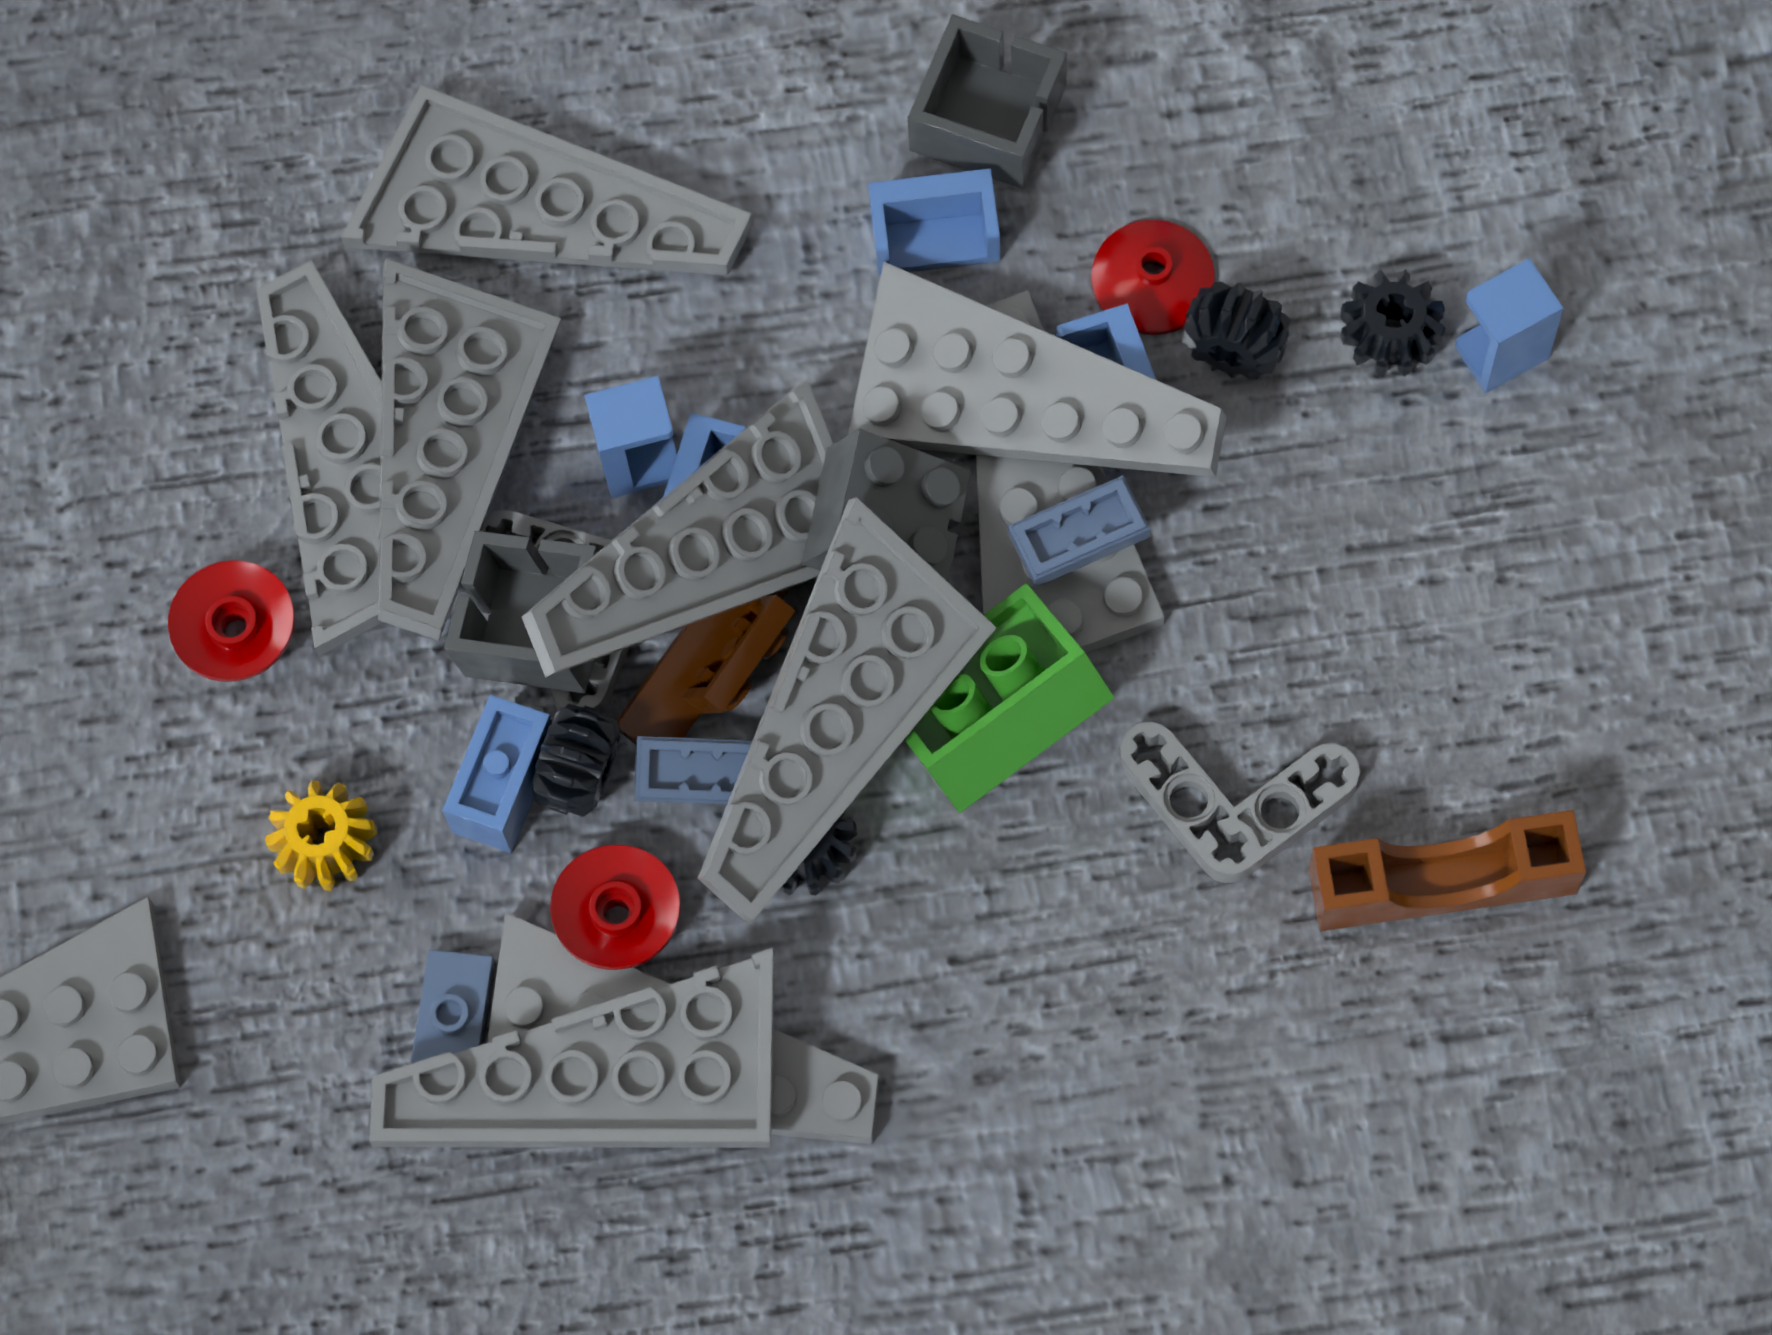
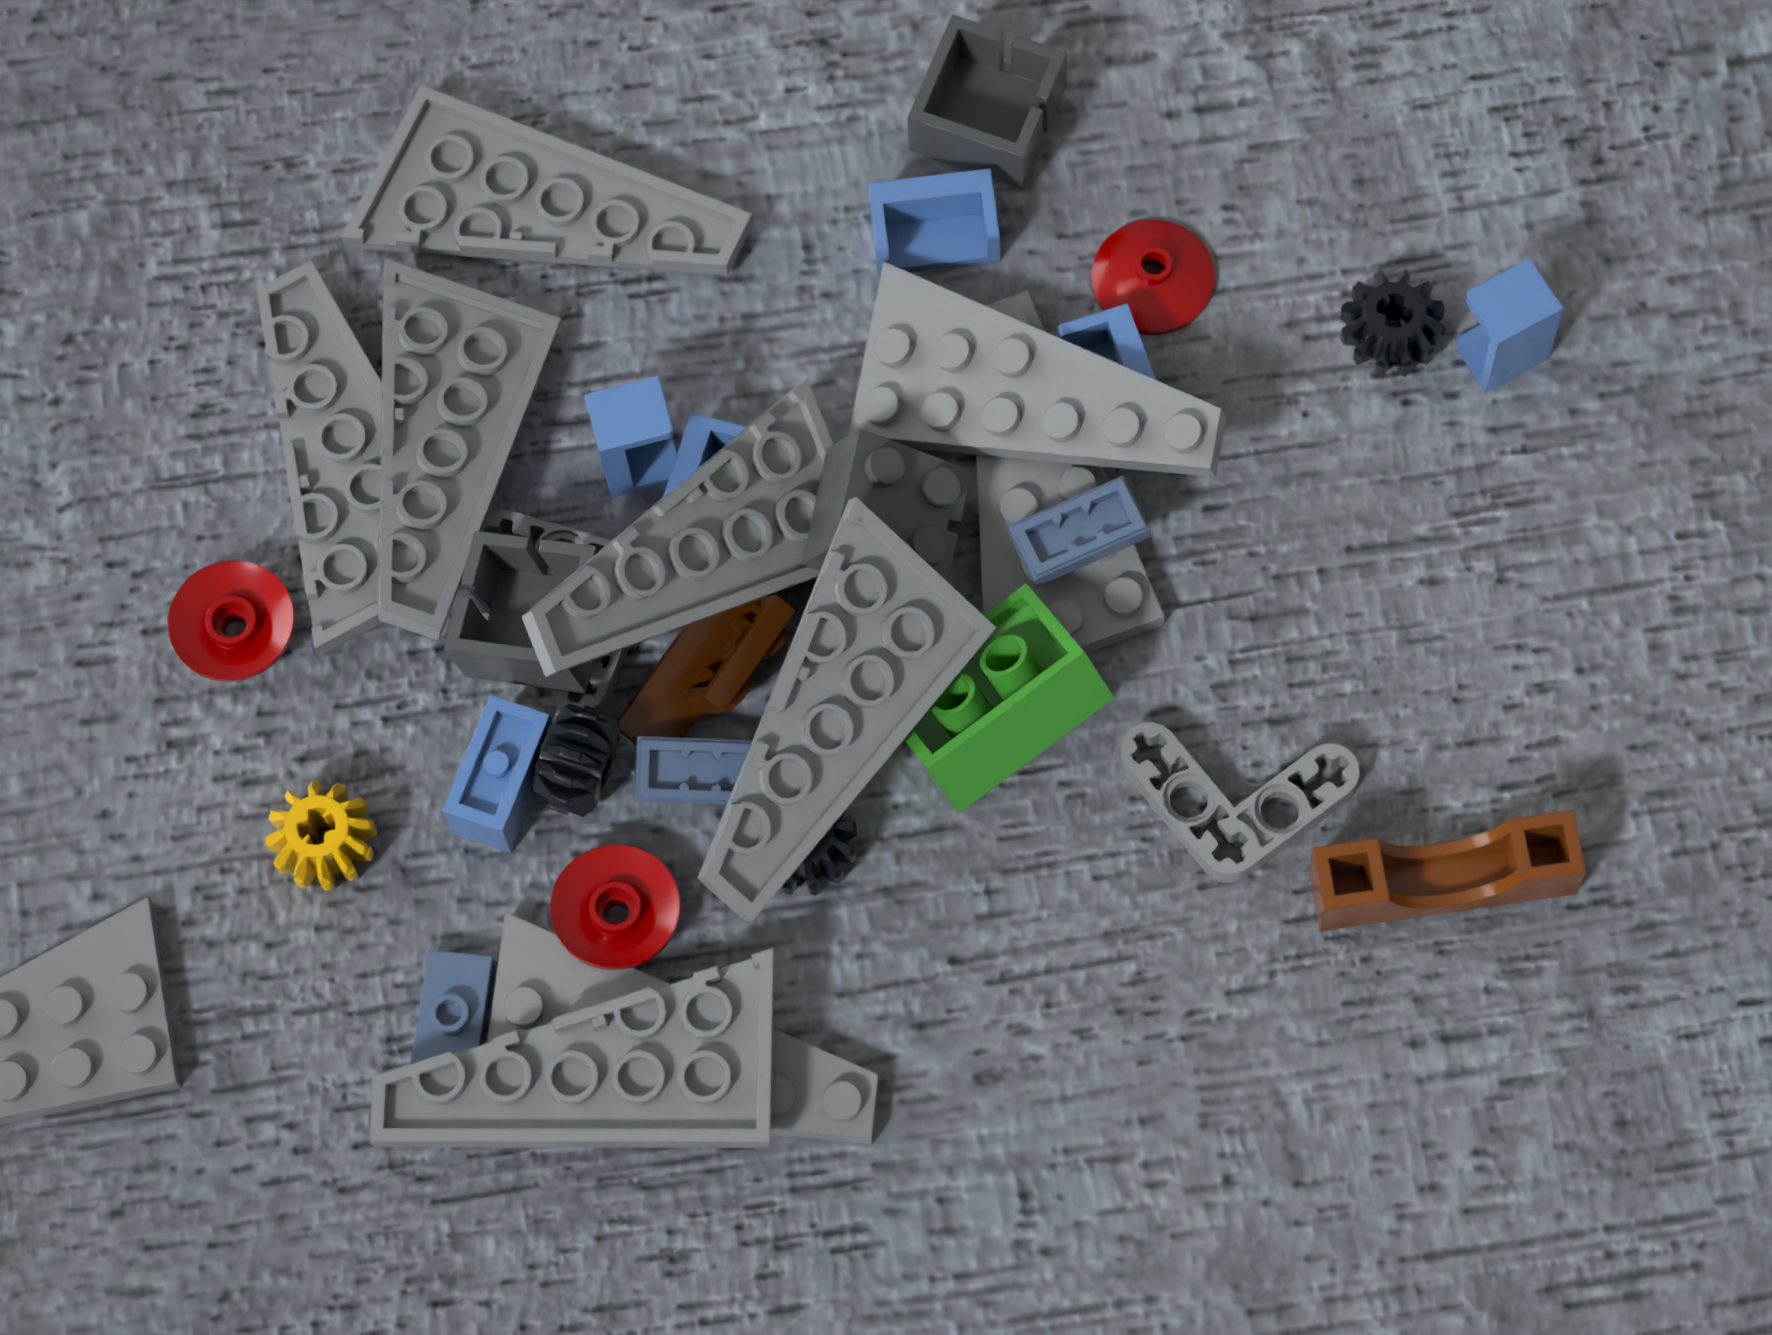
(1236, 330): black gear -> none

